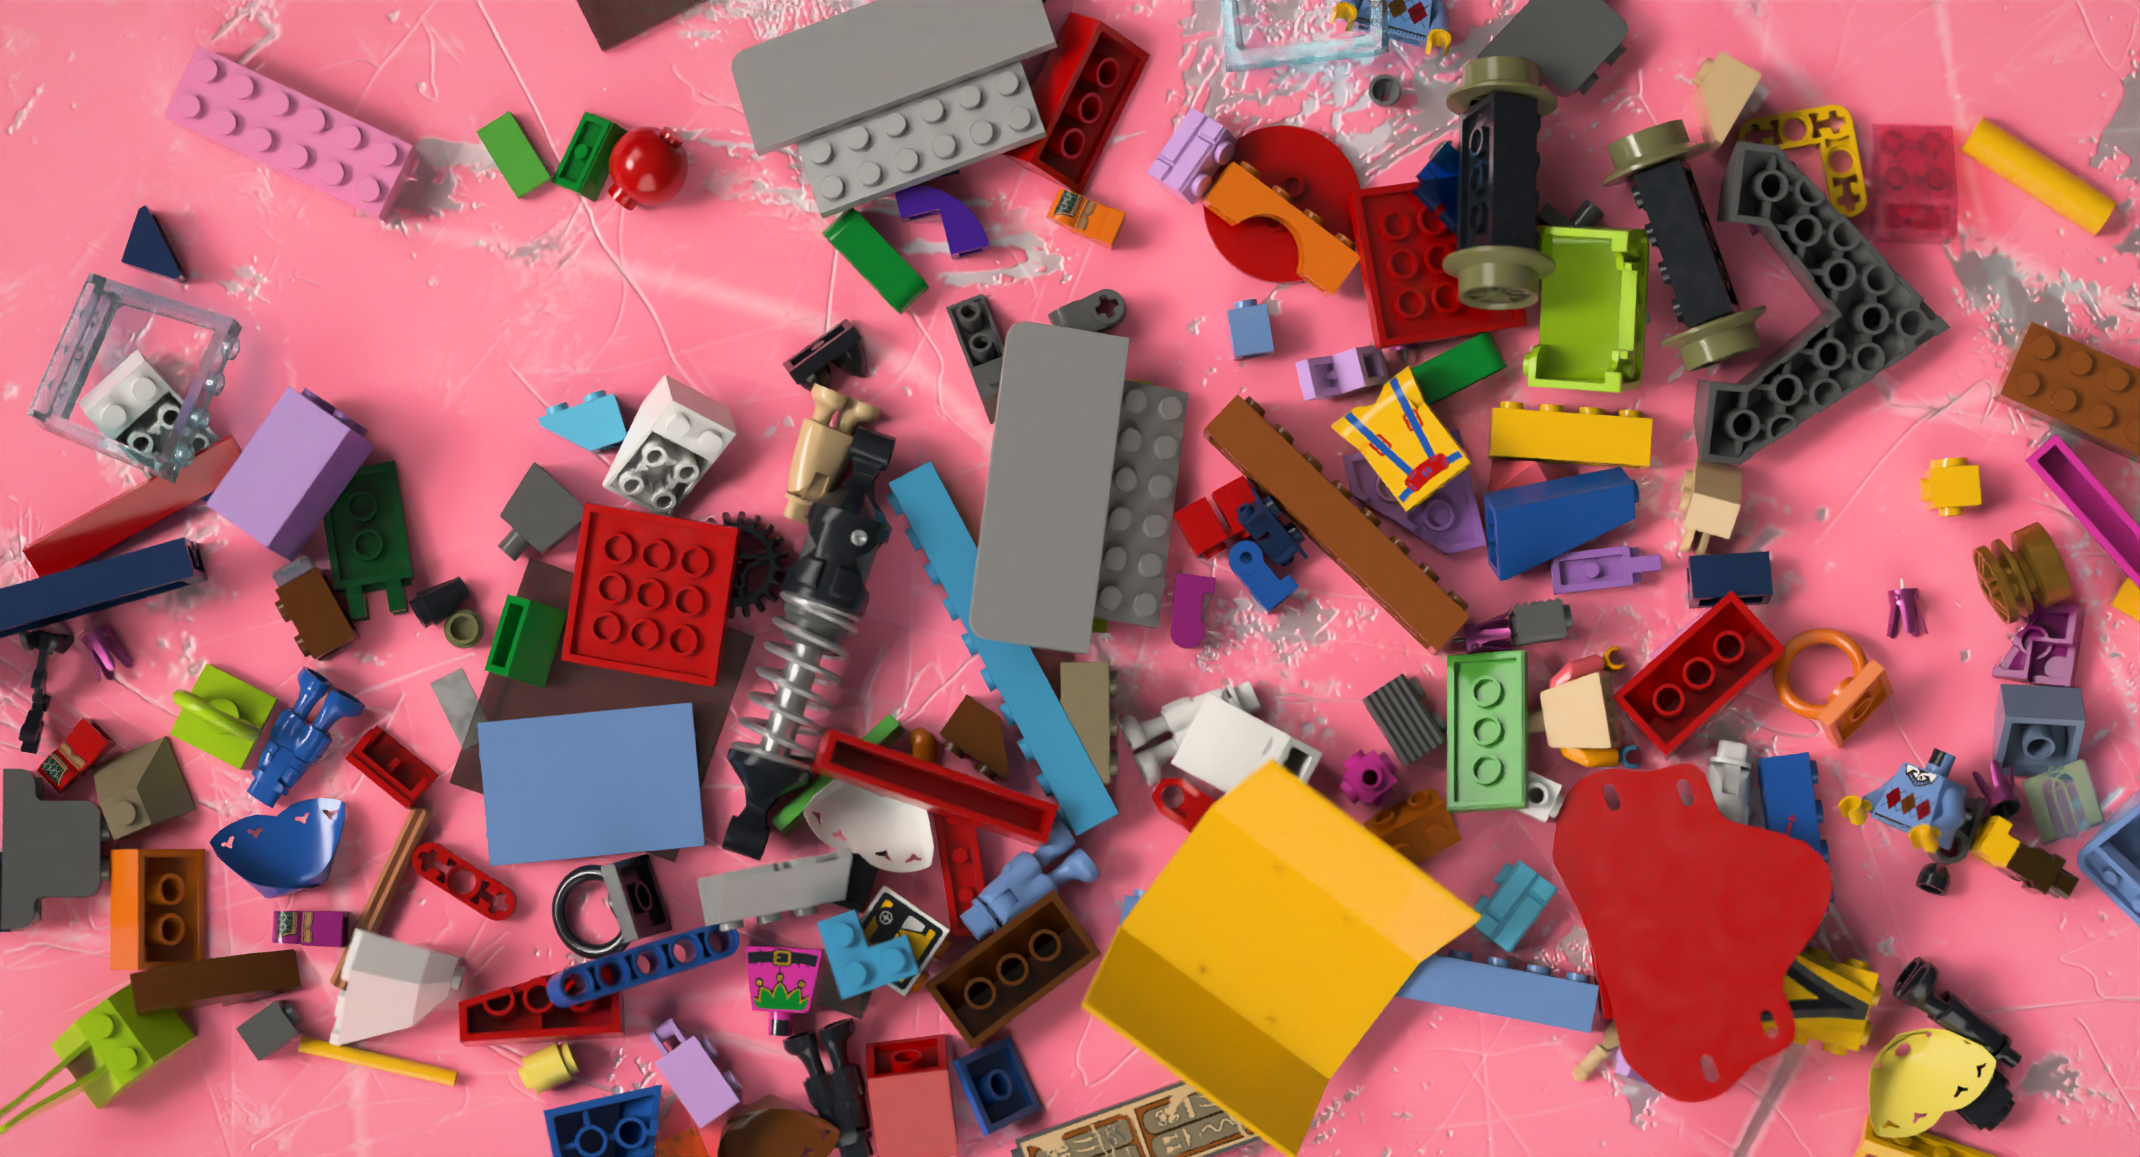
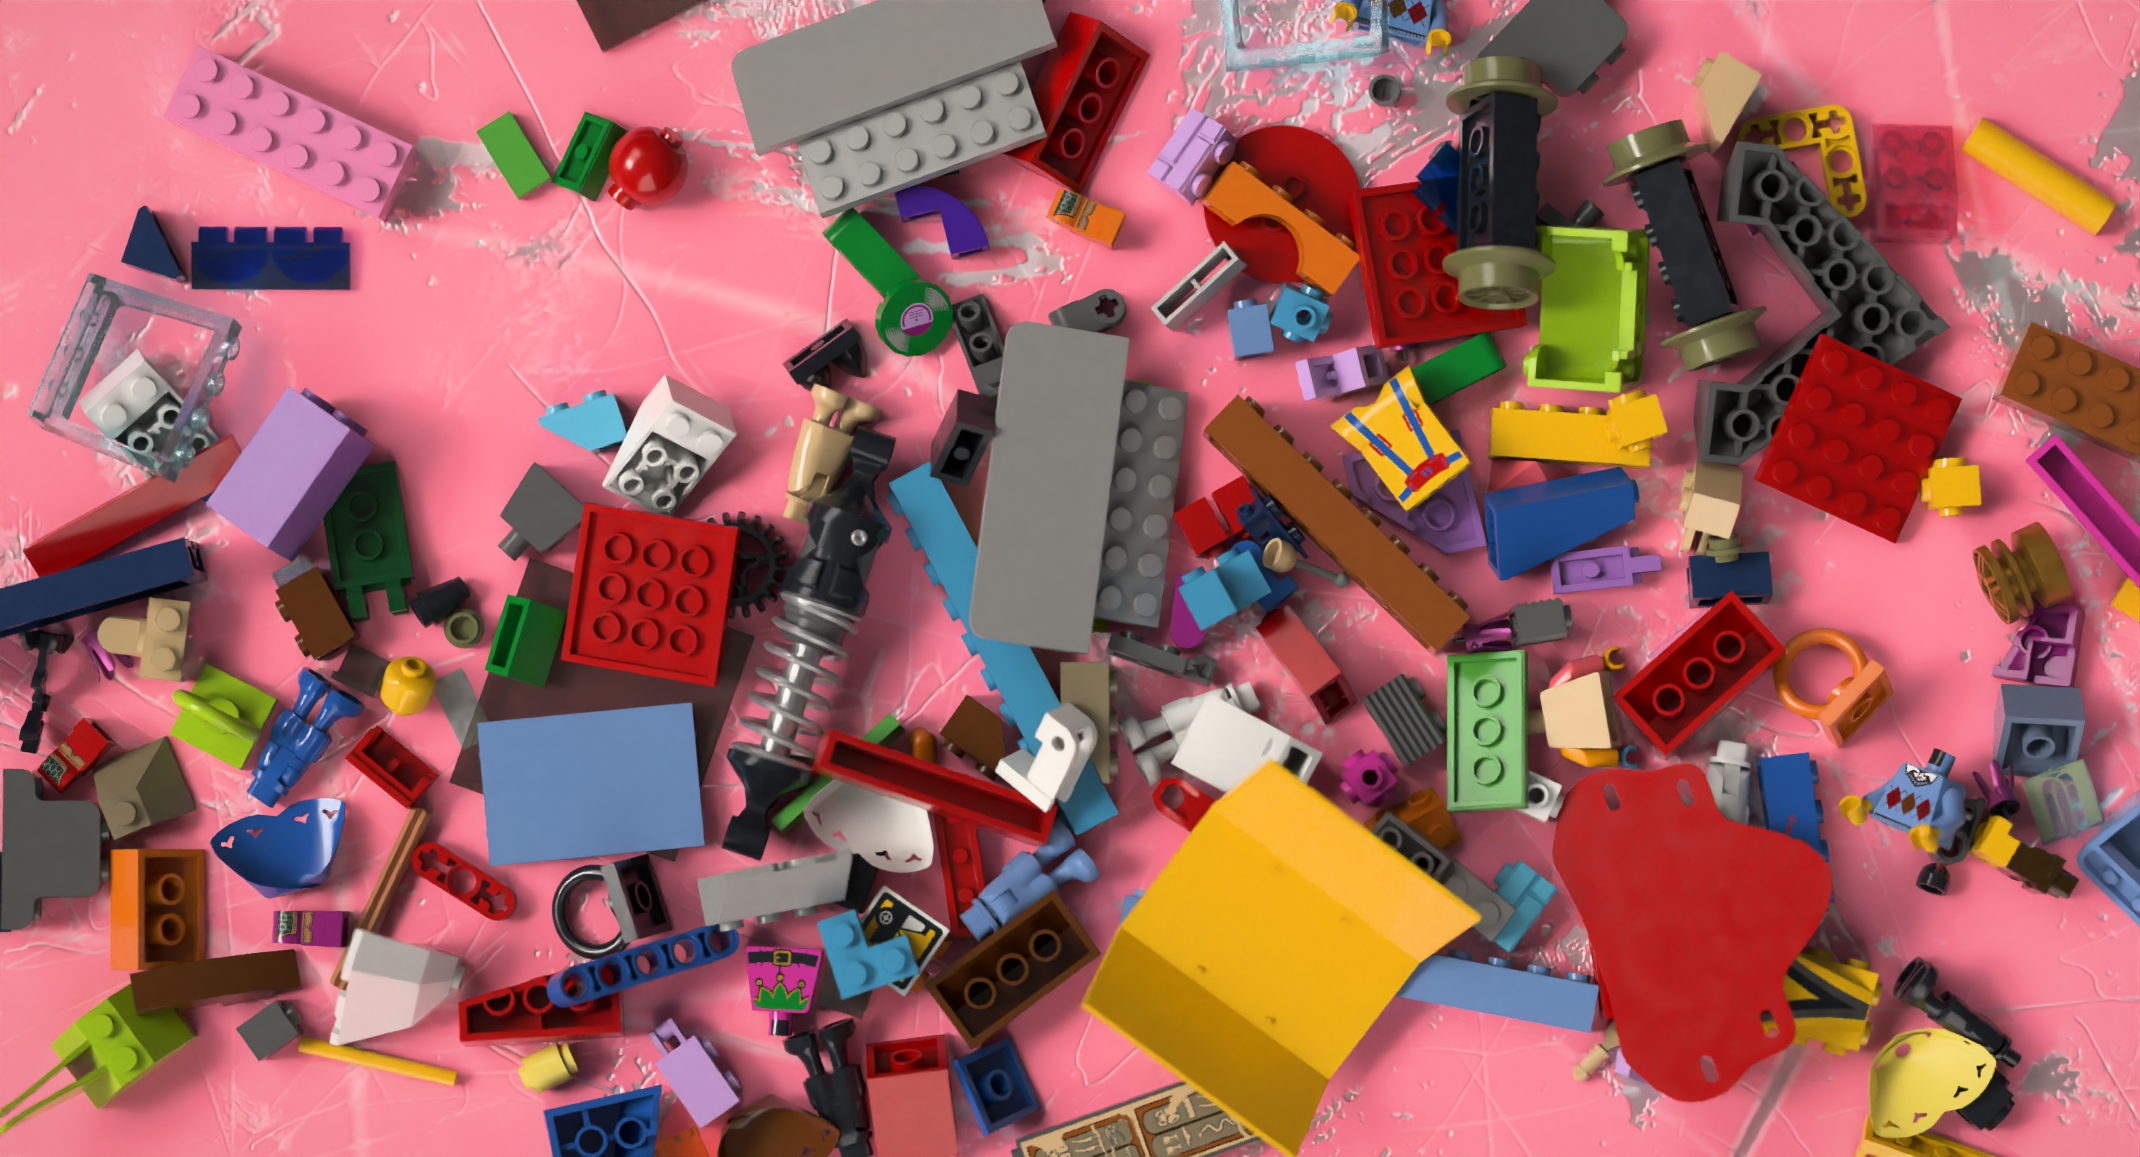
(155, 639): none -> tan brick
(266, 265): none -> clear blue windscreen
(362, 671): none -> clear smoke panel
(408, 685): none -> yellow head
(914, 317): none -> green tile
(962, 437): none -> black brick
(1058, 760): none -> white piece
(1163, 659): none -> dark grey hinge
(1204, 292): none -> light grey piece
(1224, 588): none -> dark azure brick
(1282, 557): none -> tan hinge
(1294, 299): none -> dark azure brick
(1306, 663): none -> red slope
(1448, 872): none -> light grey slope
(1634, 420): none -> yellow brick
(1725, 549): none -> olive plate
(1857, 438): none -> red plate
(1904, 601): flat silver piece -> none

